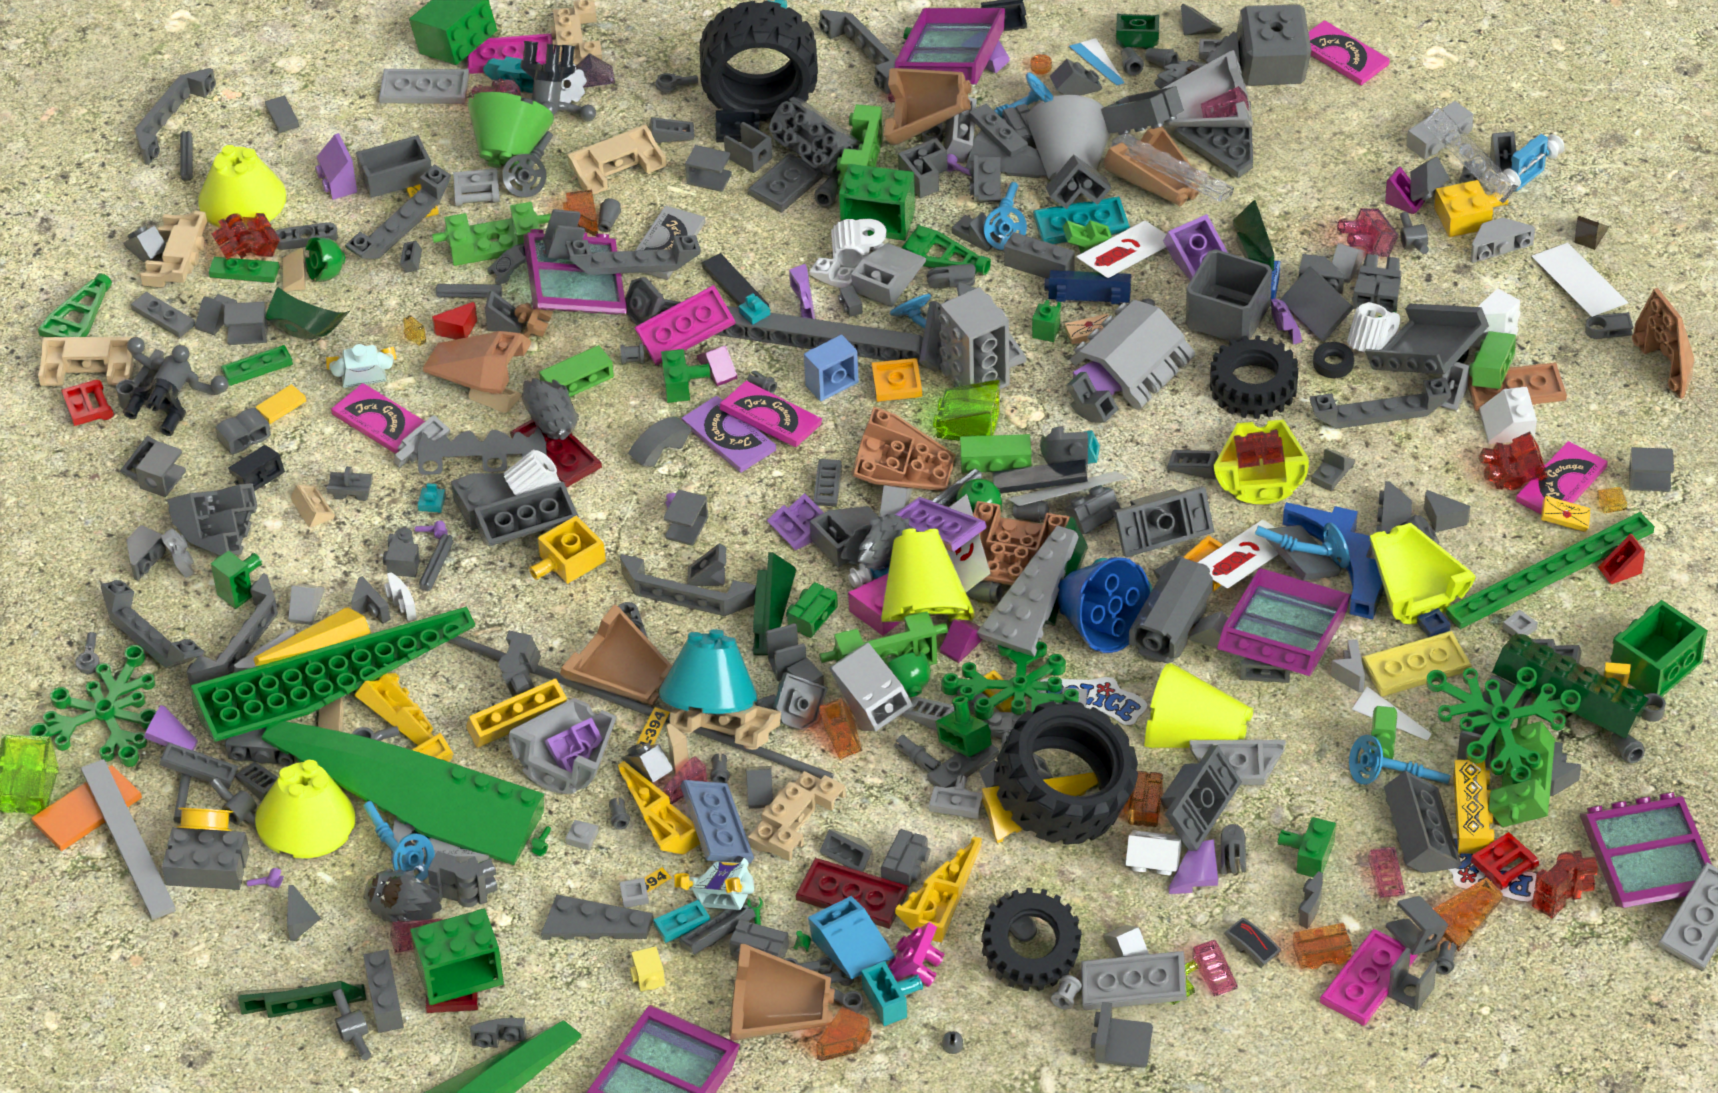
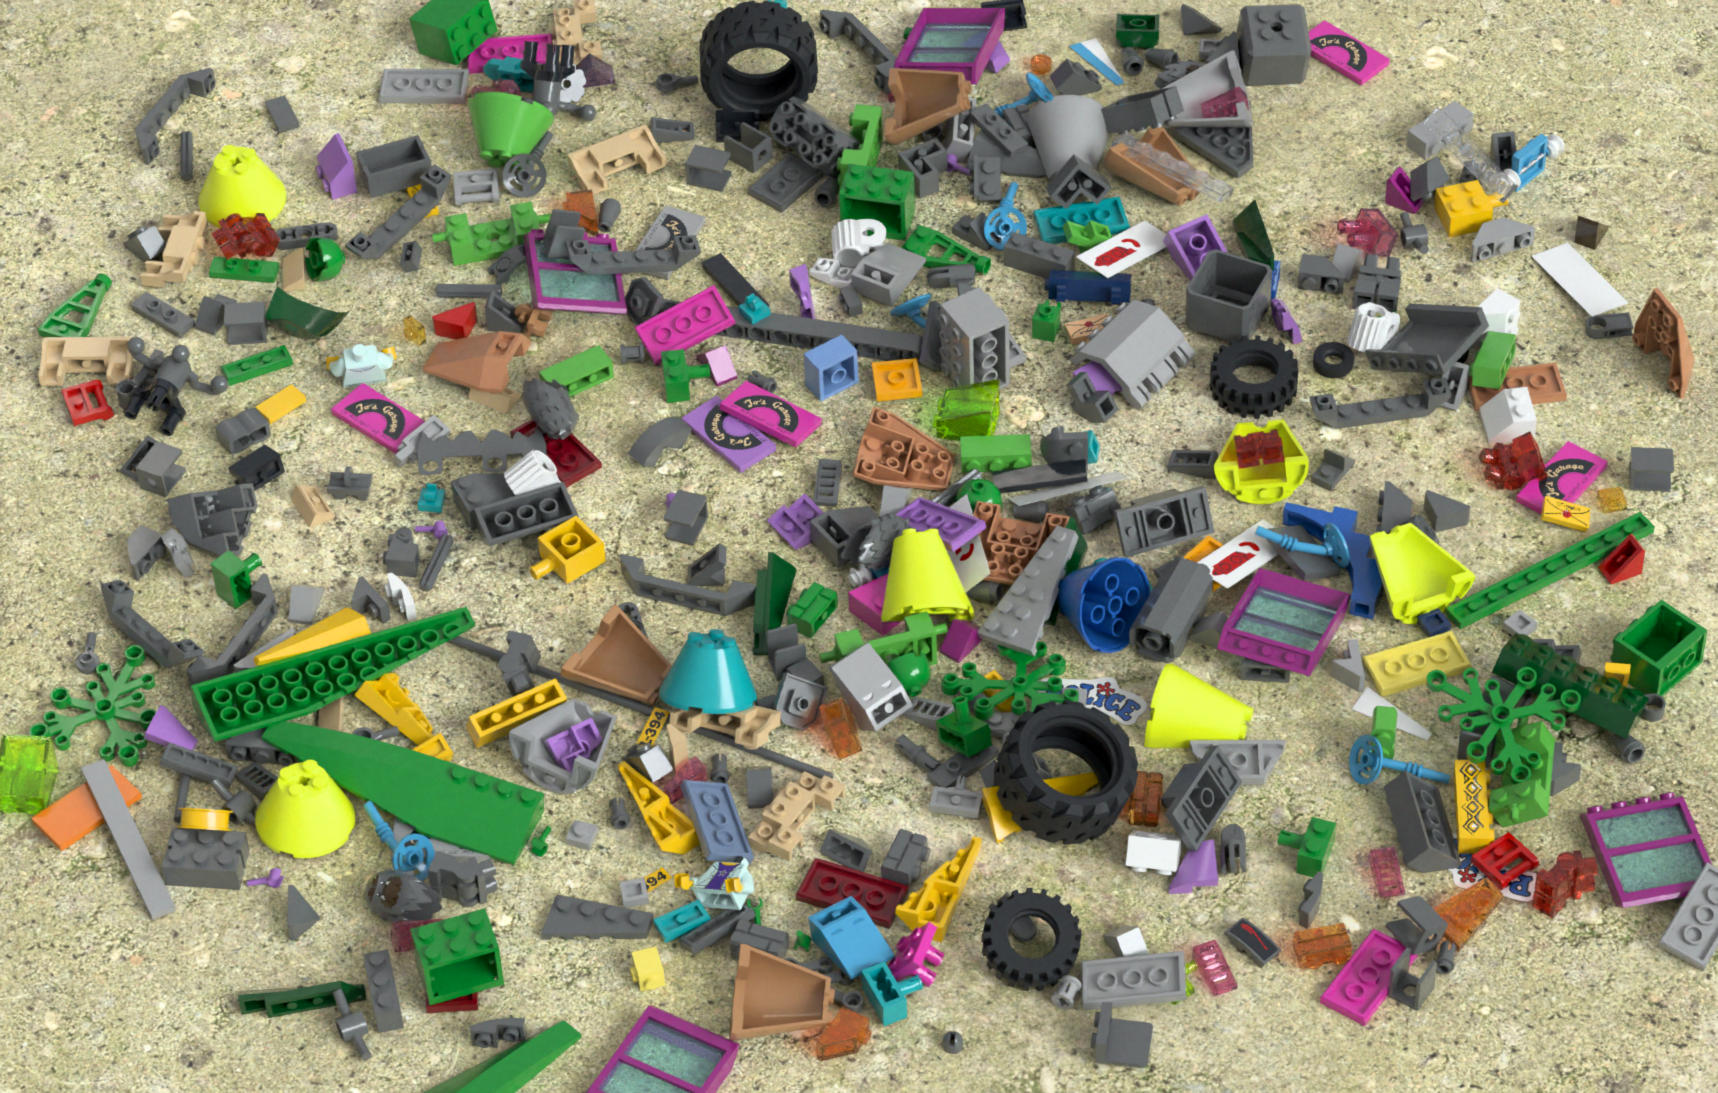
(1317, 303): dark grey tile -> none

